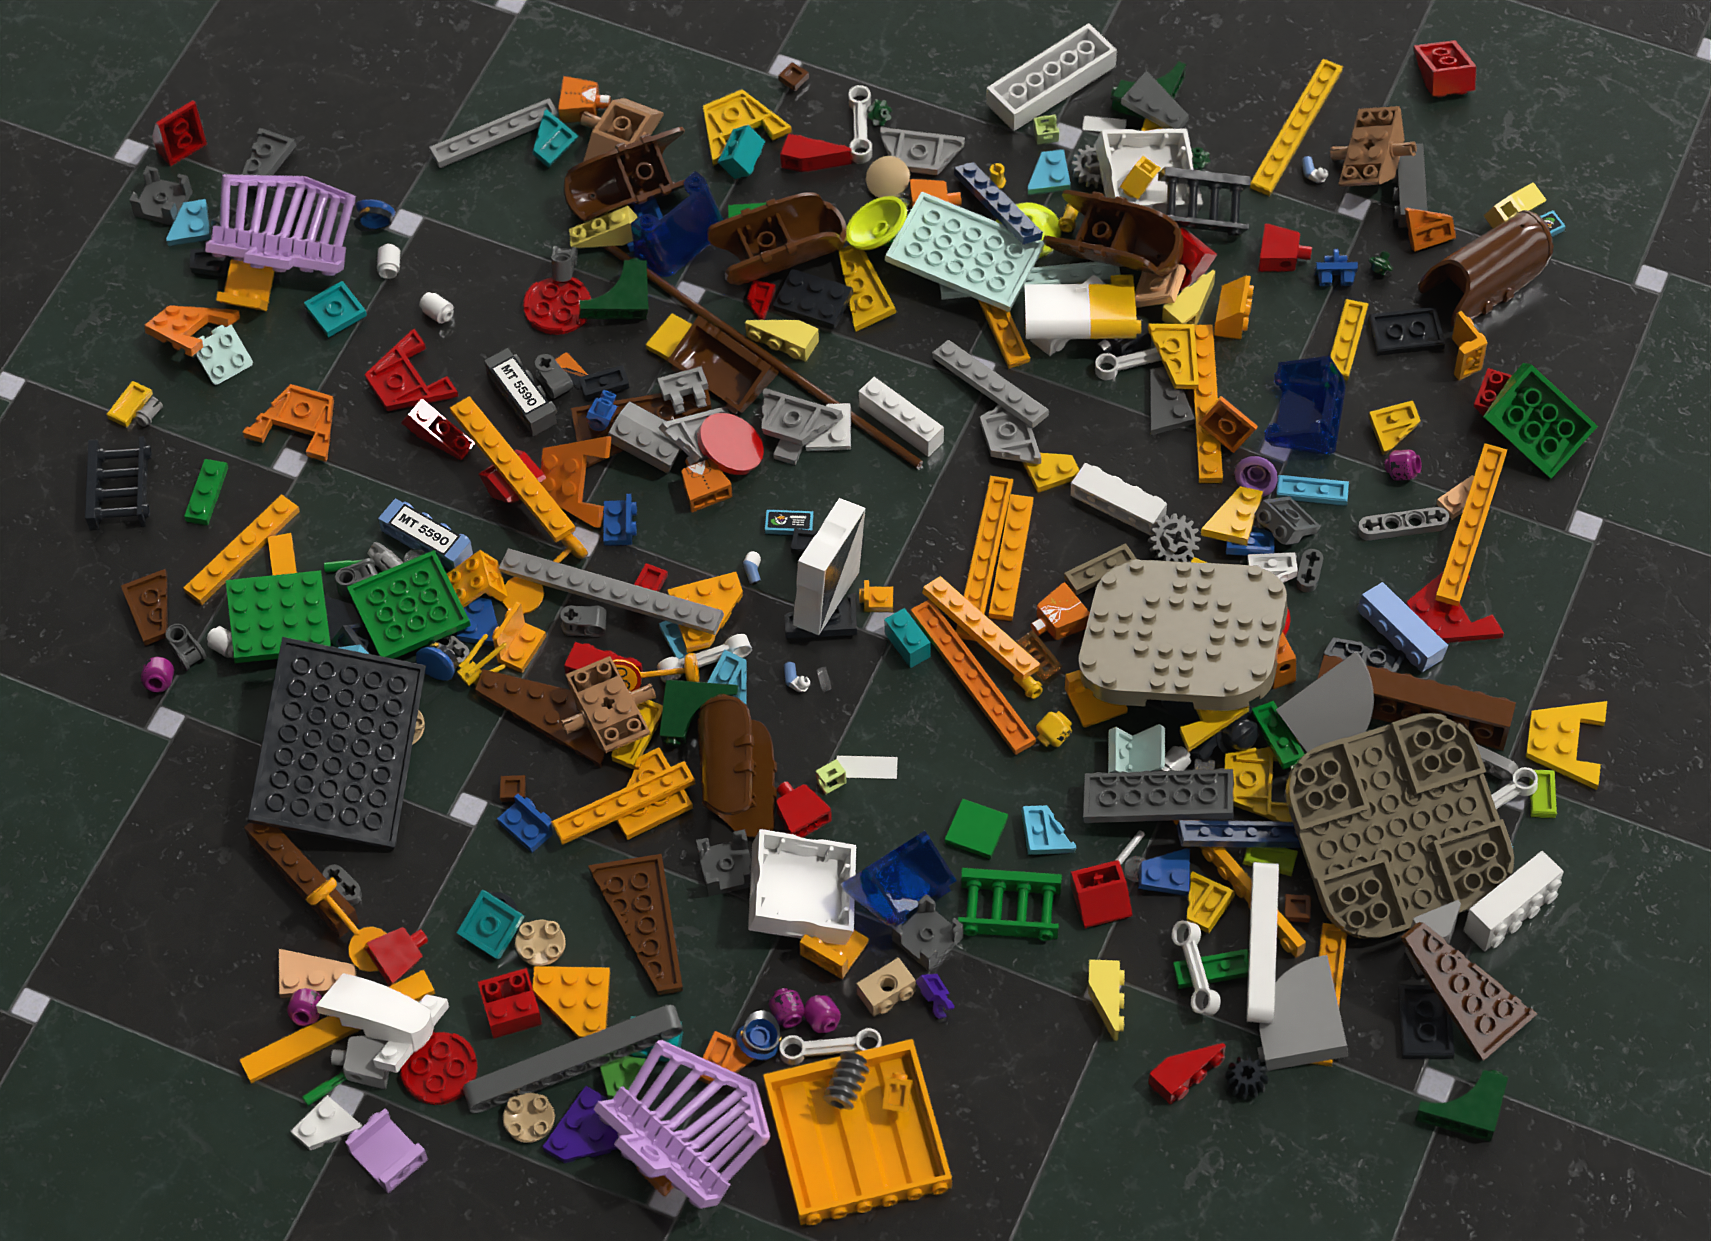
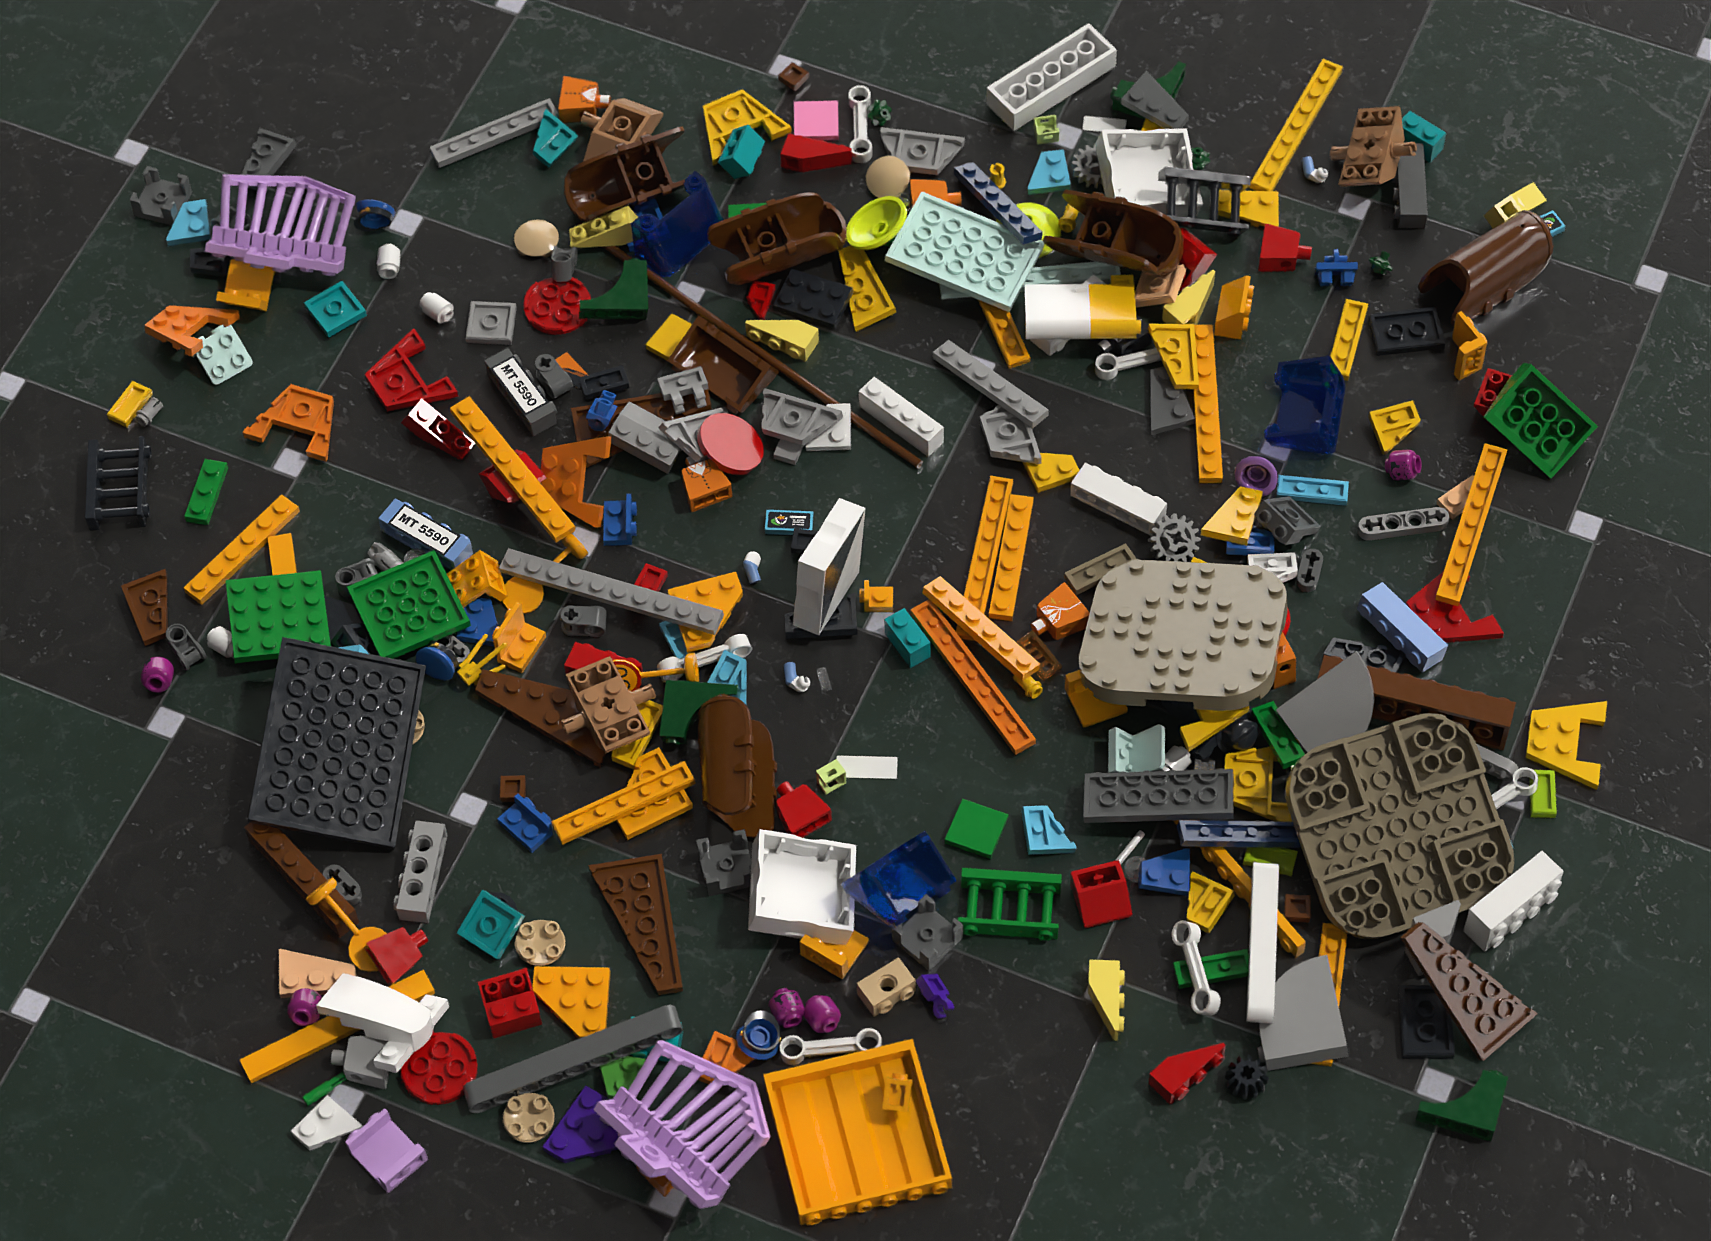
(179, 134): red slope -> none
(335, 566): green pin -> none
(419, 907): none -> light grey brick
(491, 323): none -> light grey tile
(536, 238): none -> tan dish
(816, 119): none -> bright pink tile
(845, 1080): dark grey piece -> none
(1054, 729): yellow head -> none
(1140, 178): yellow brick -> none
(1227, 424): orange slope -> none
(1255, 207): none -> yellow wing
(1421, 131): none -> teal brick
(1428, 228): orange wing -> none
(1445, 68): red slope -> none

